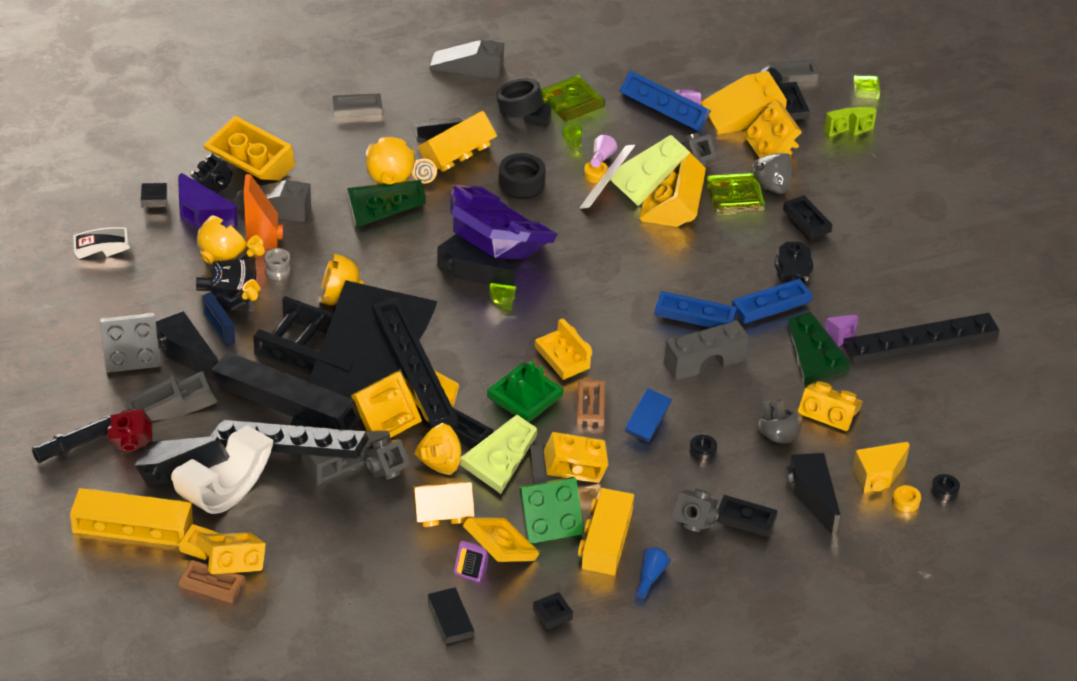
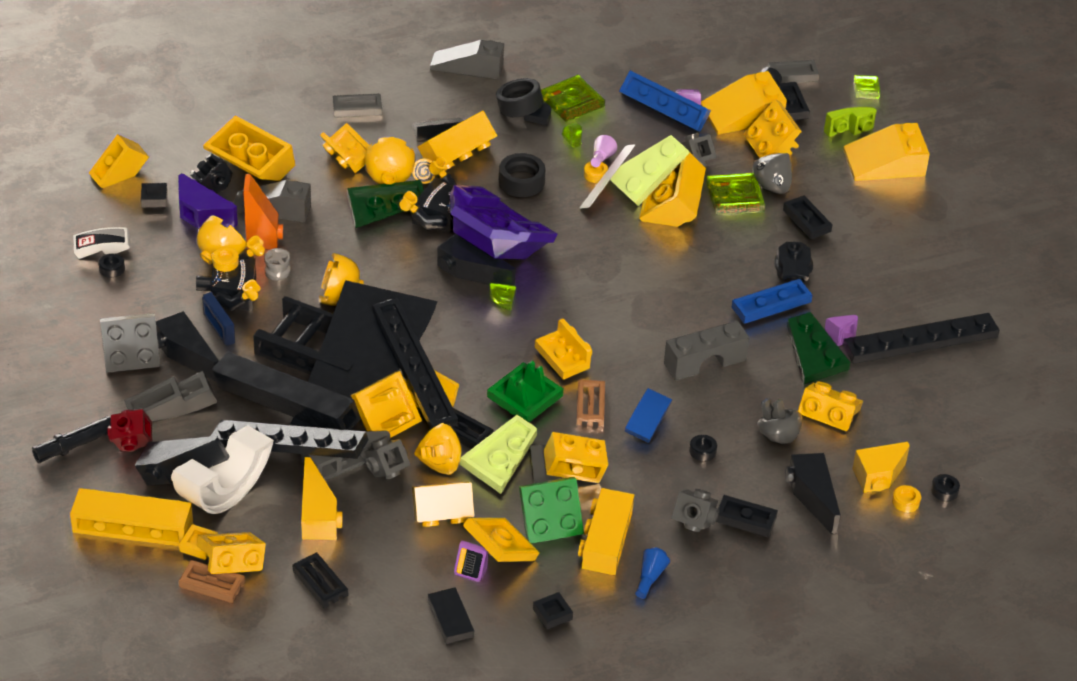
(111, 265): none -> black tile
(118, 162): none -> yellow slope
(225, 259): none -> yellow tile
(319, 506): none -> yellow slope
(330, 595): none -> black tile
(347, 146): none -> yellow bracket
(433, 206): none -> black torso
(694, 310): blue plate -> none
(888, 154): none -> yellow slope

